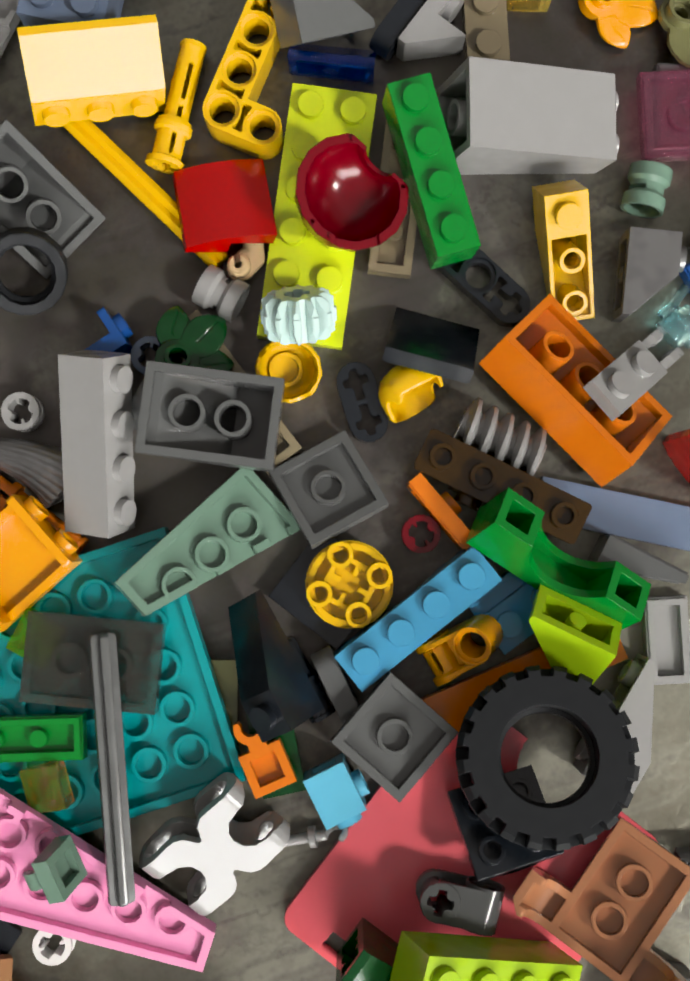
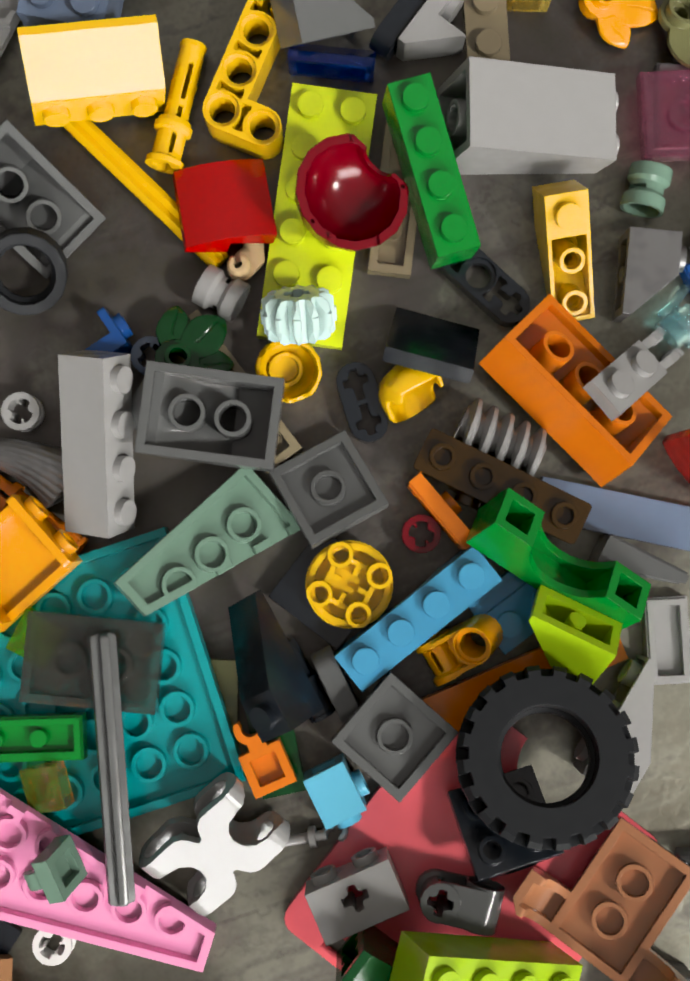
(343, 914): none -> light grey brick

